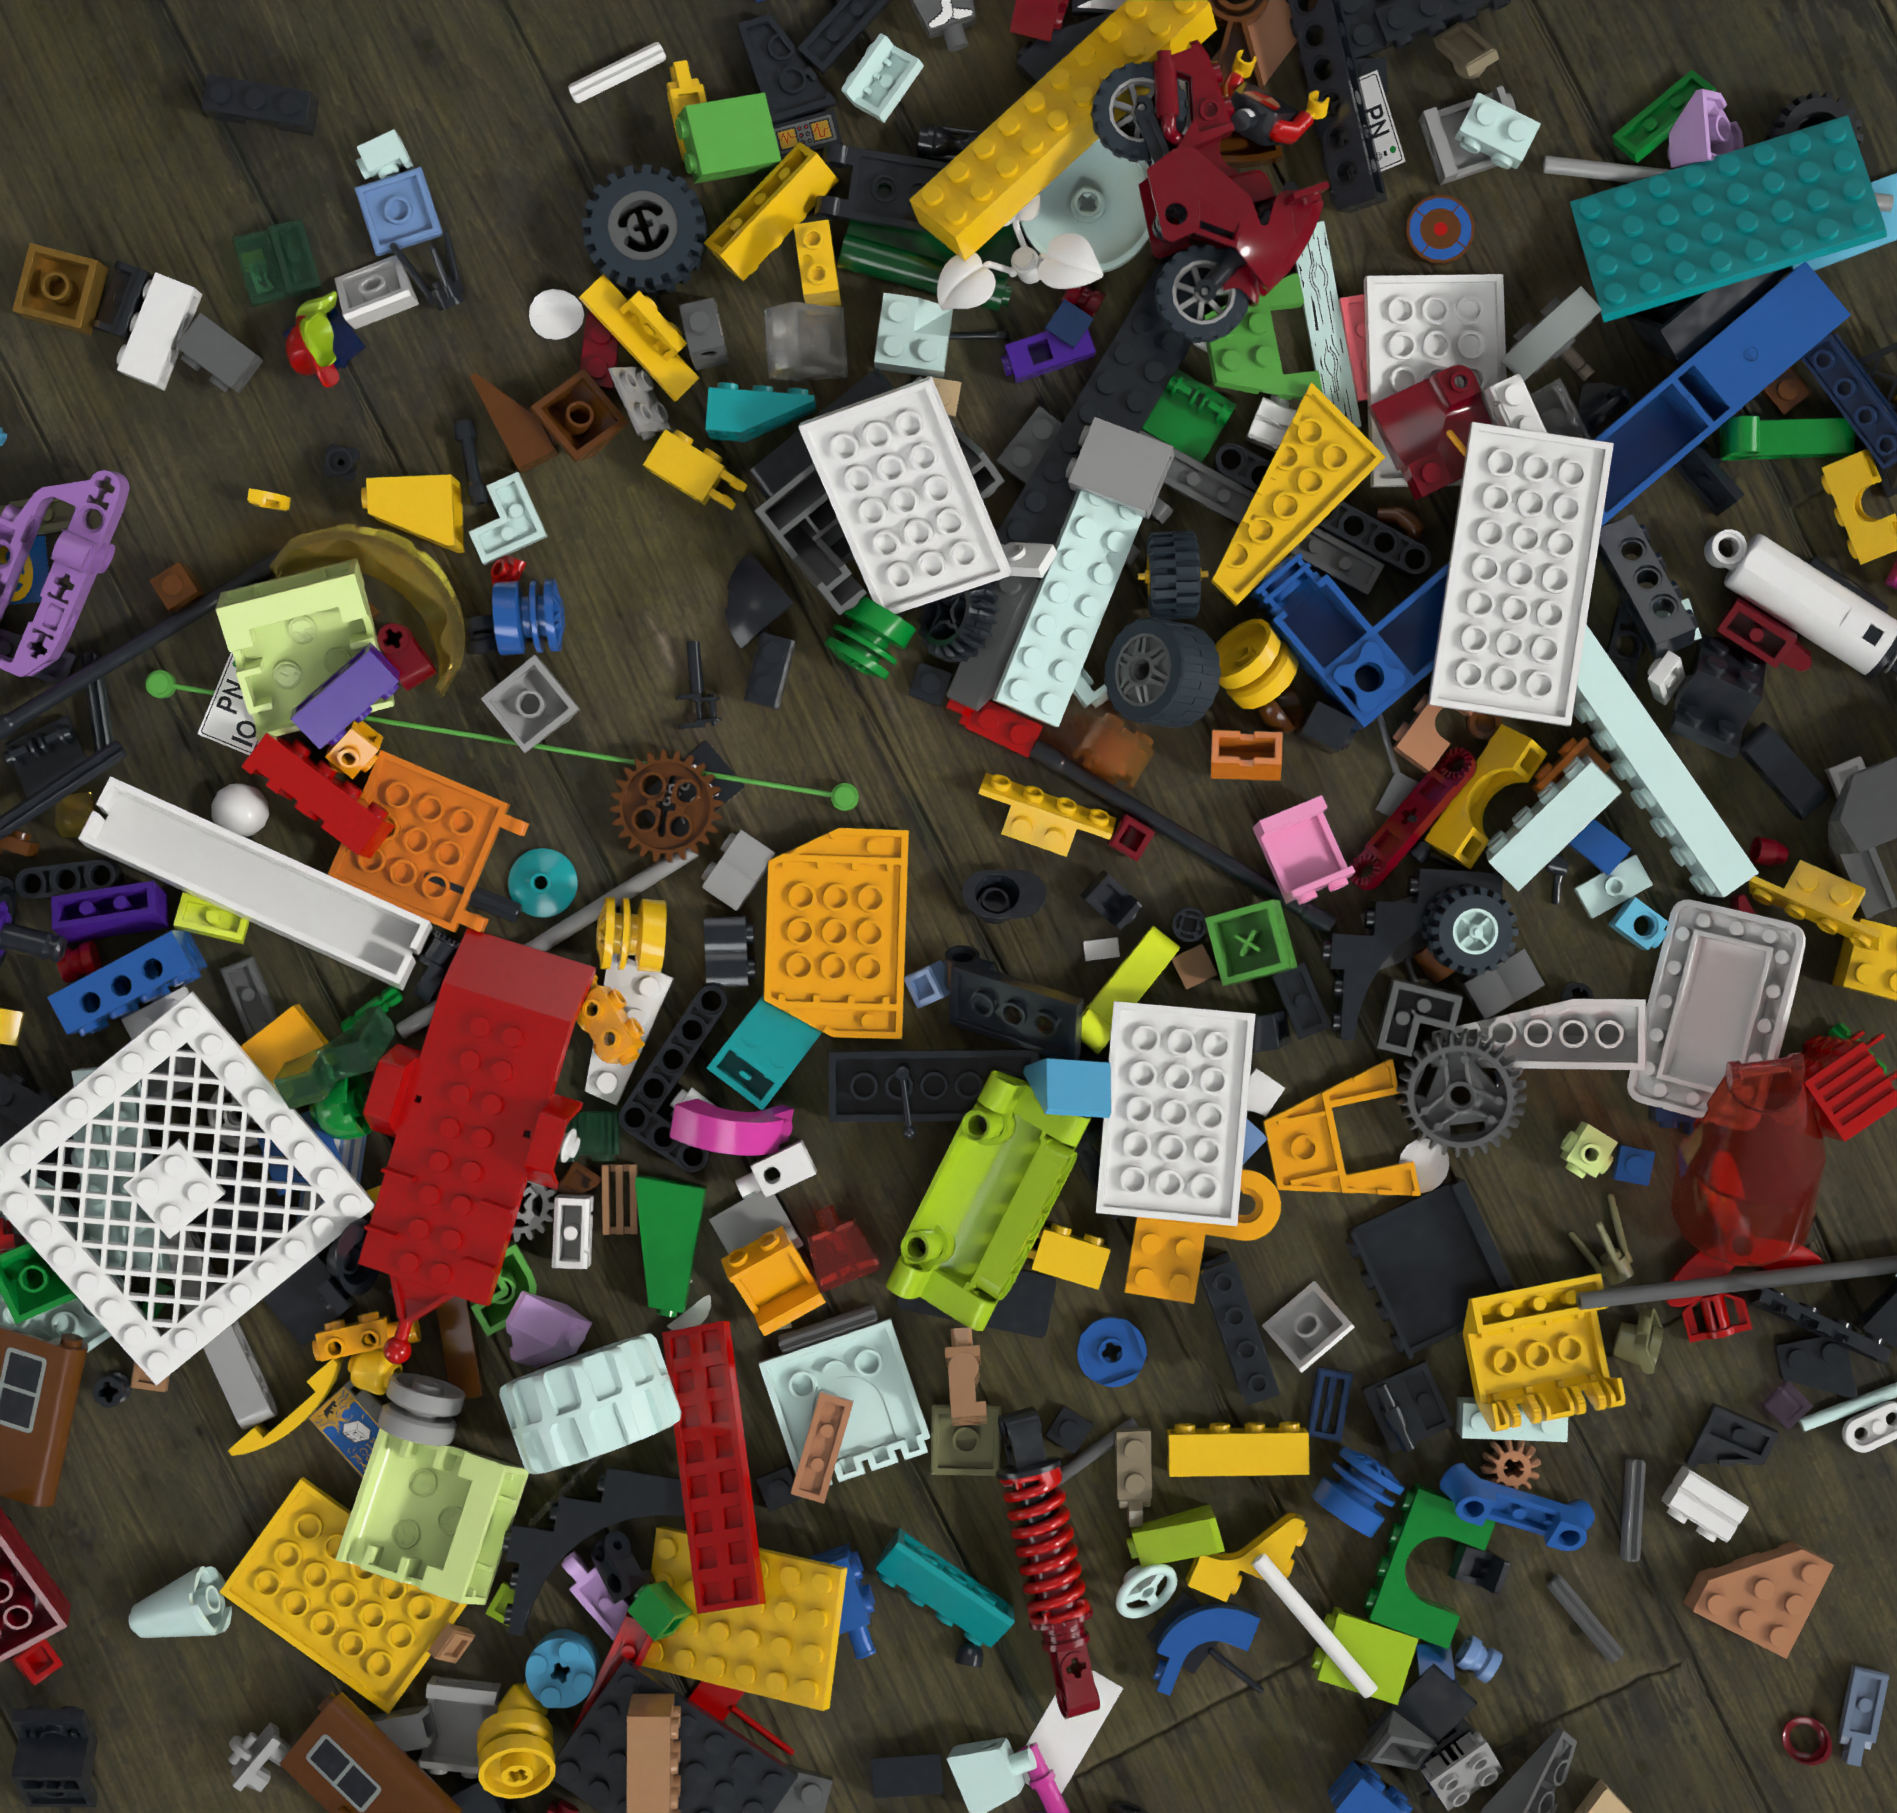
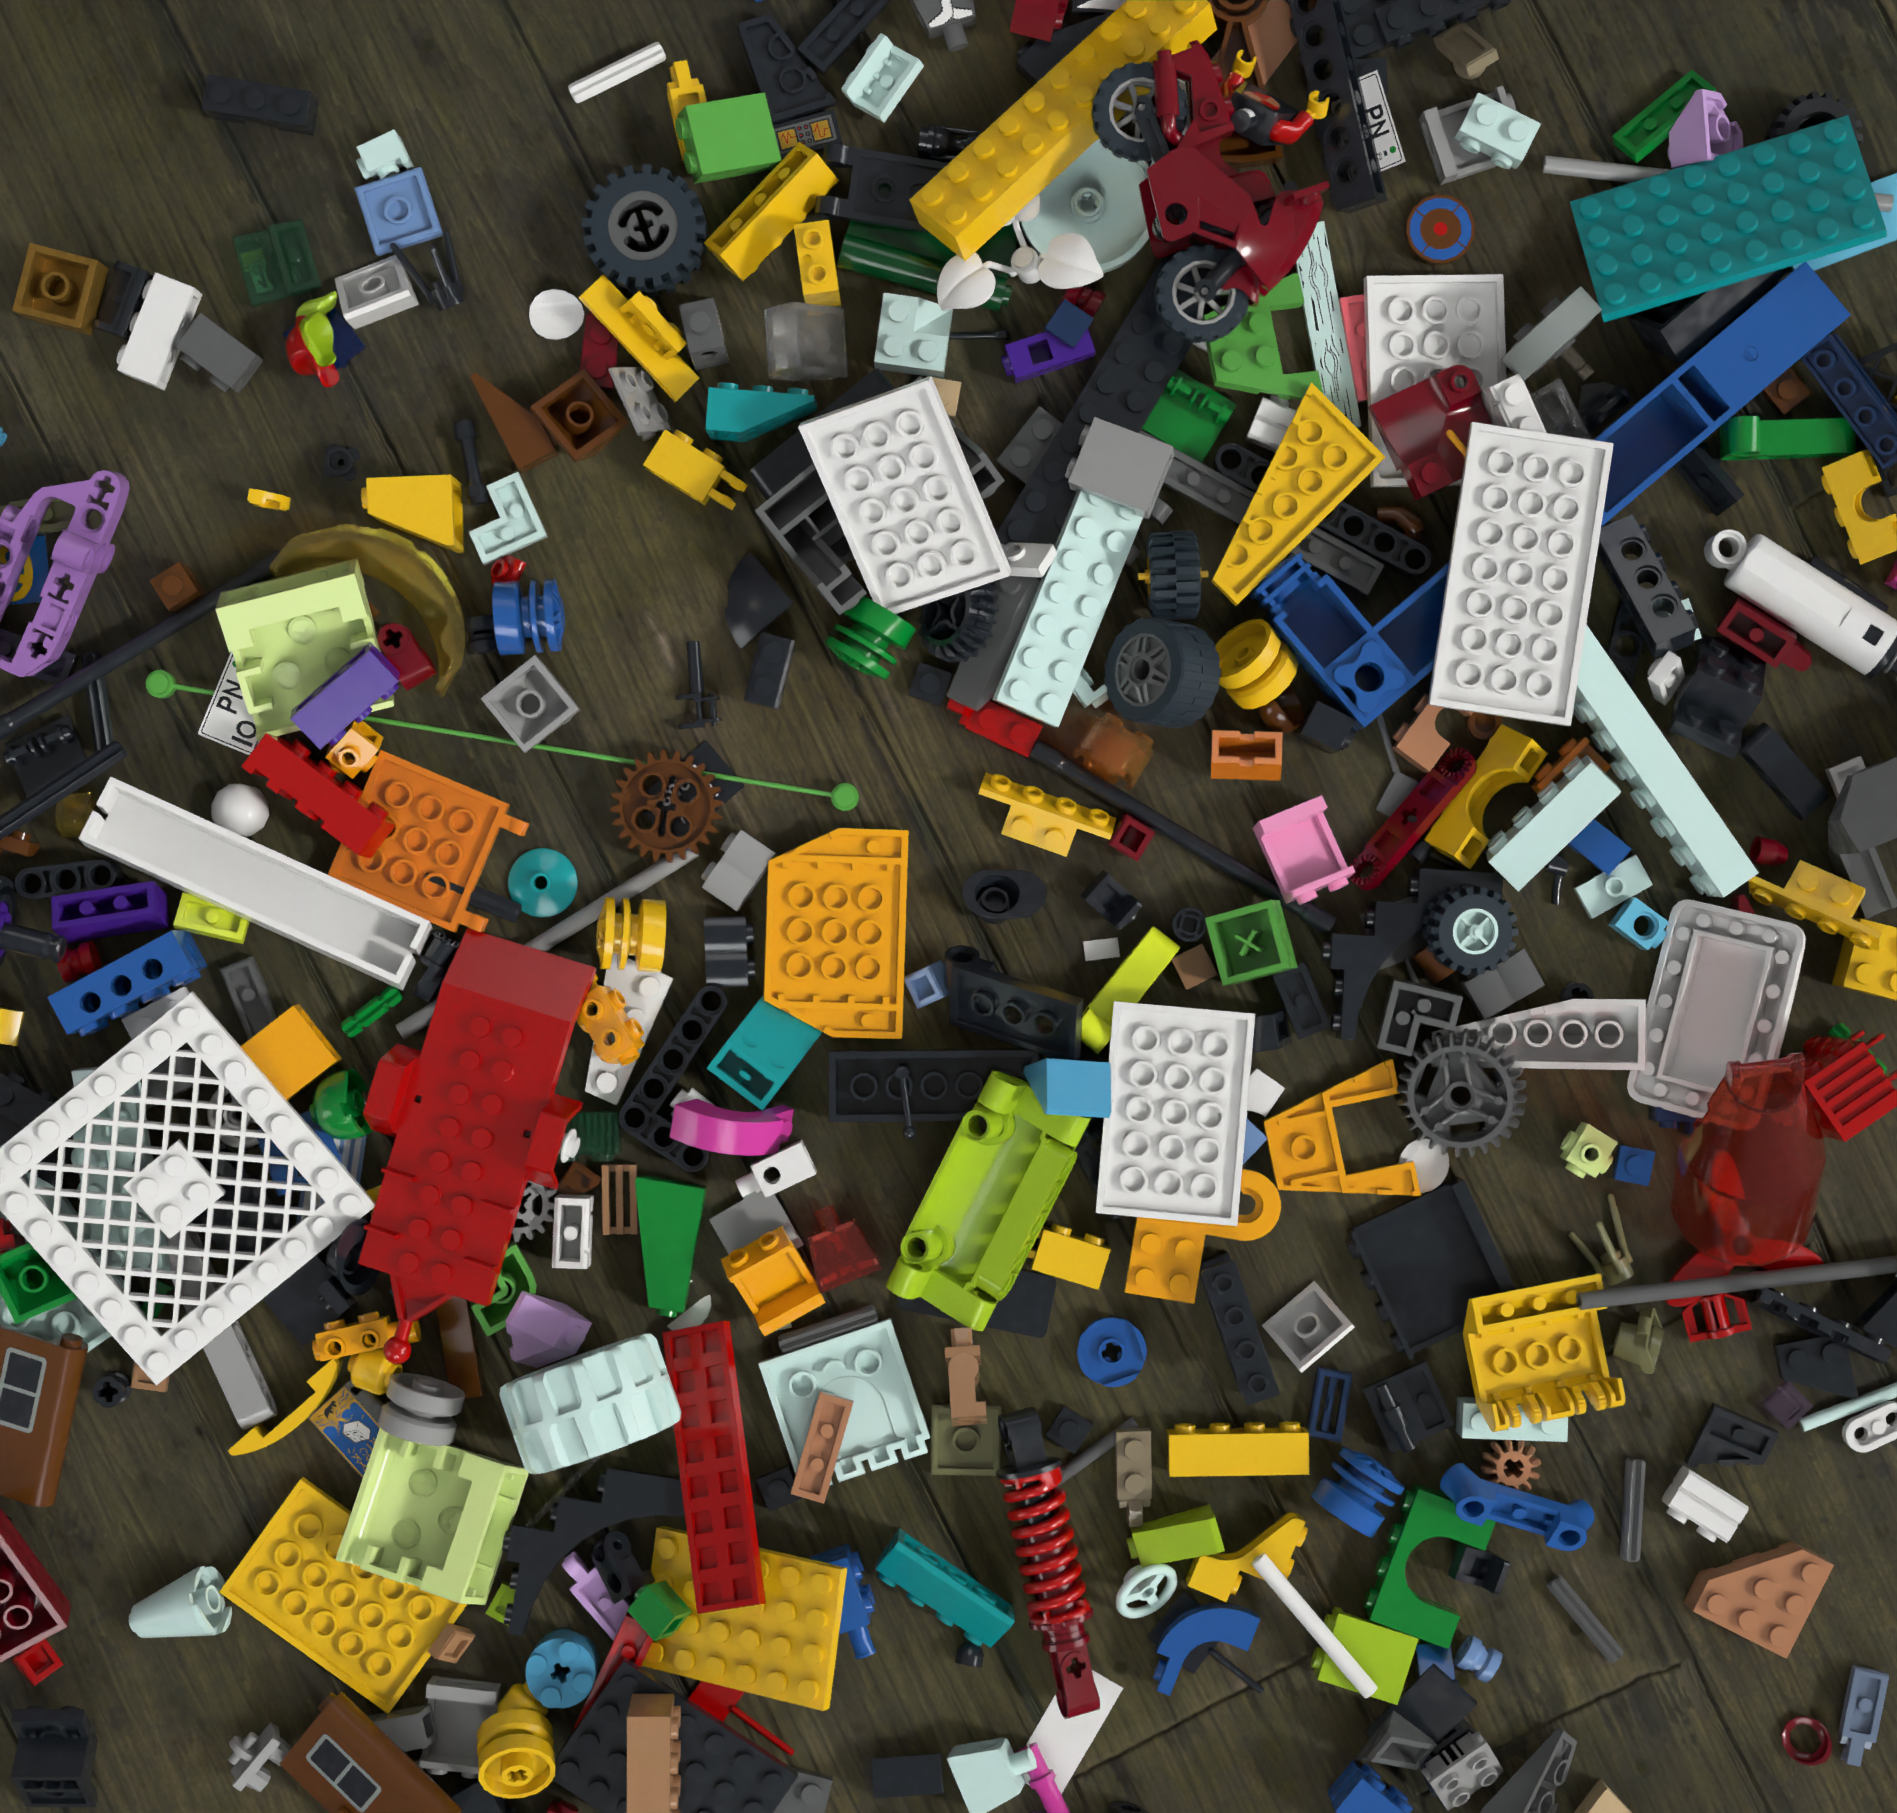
(350, 1054): clear green arch -> none

